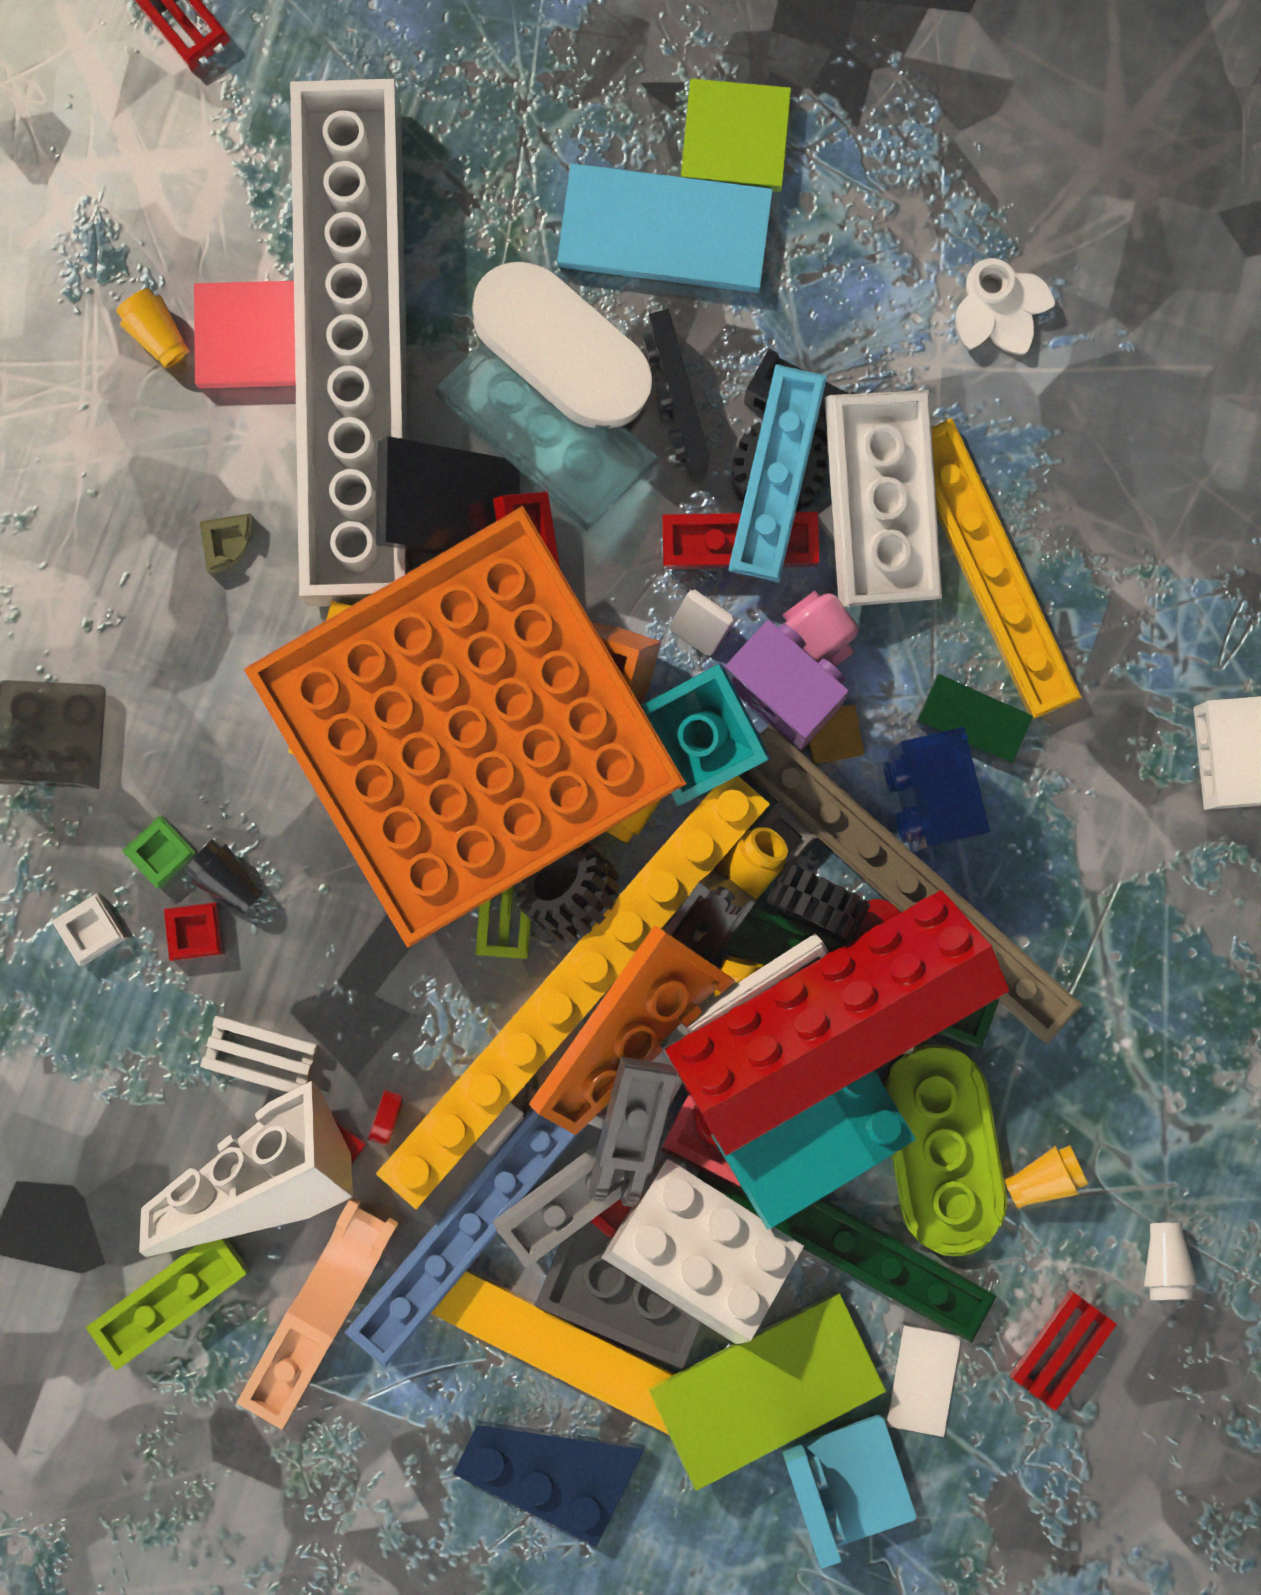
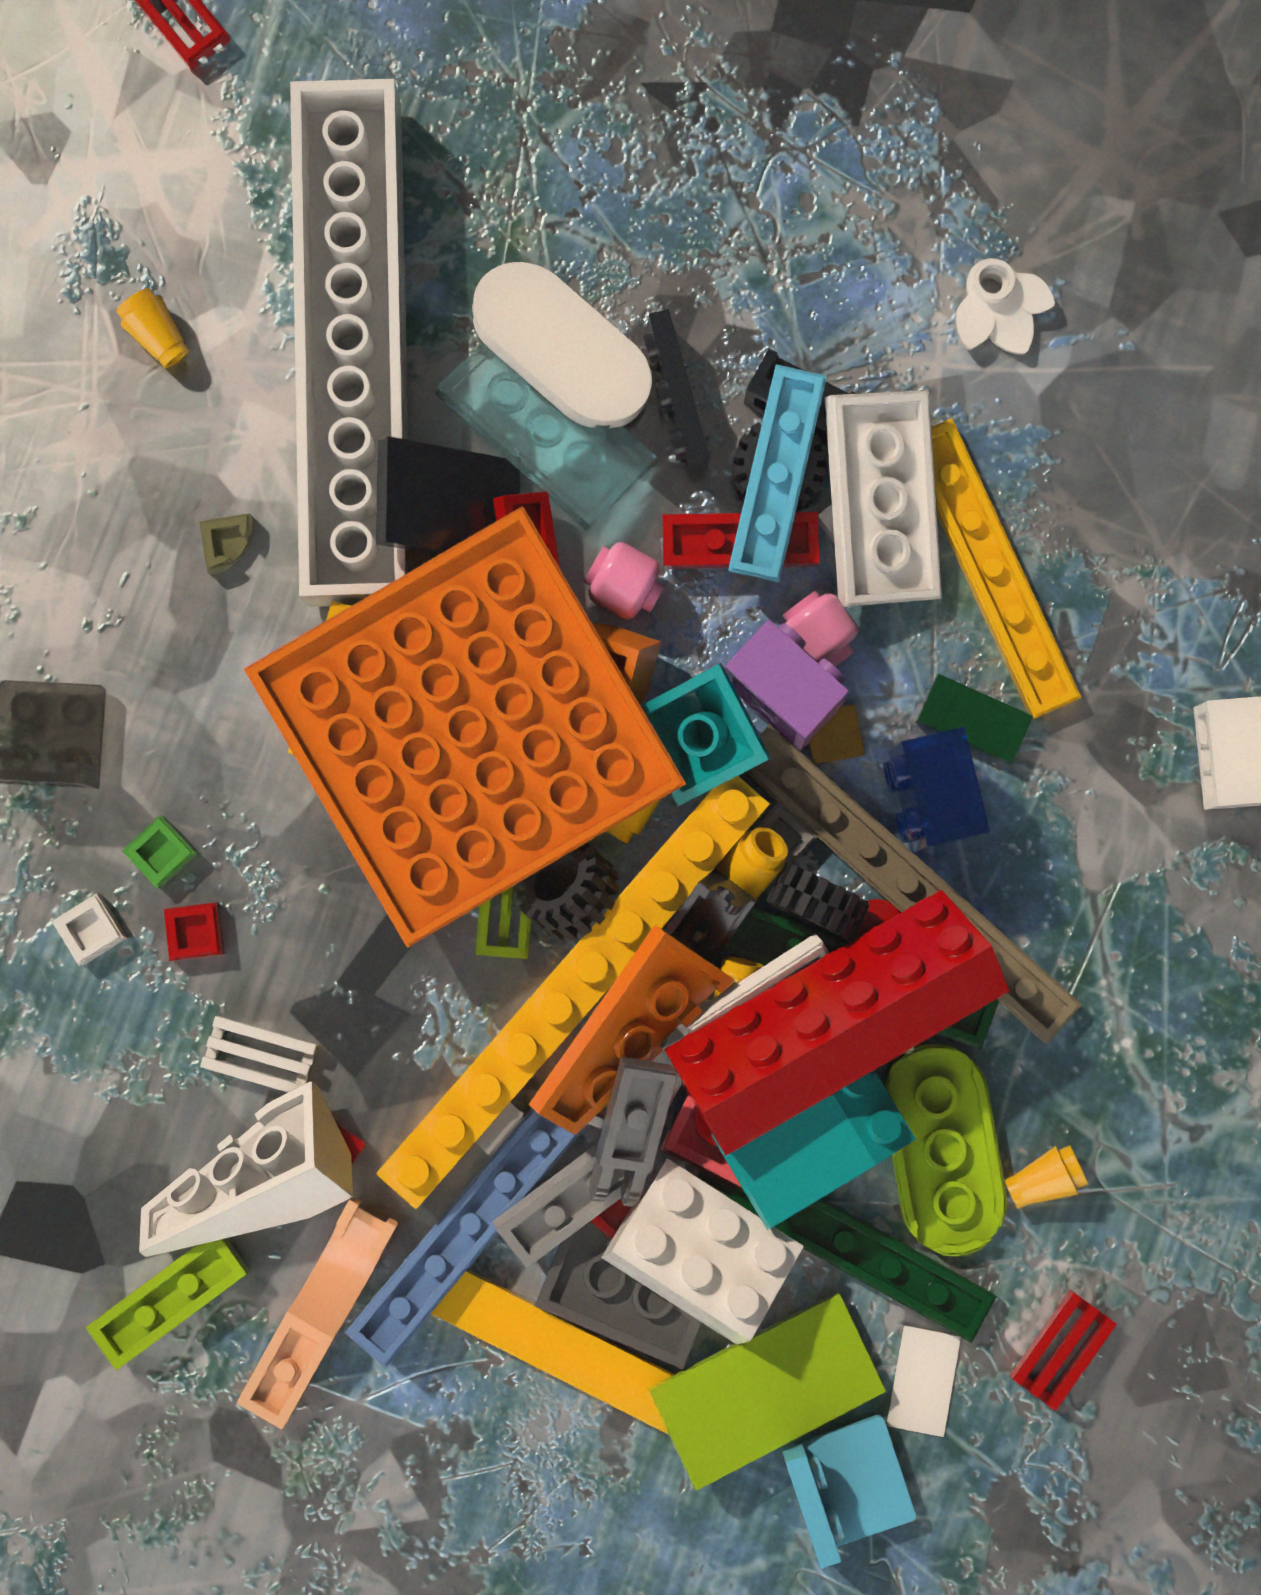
(223, 876): black cone -> none
(244, 334): coral tile -> none
(385, 1118): red tile -> none
(550, 1475): dark blue wing -> none
(624, 580): none -> bright pink head
(664, 228): medium azure tile -> none
(701, 622): white slope -> none
(736, 133): lime tile -> none
(1169, 1264): white cone -> none

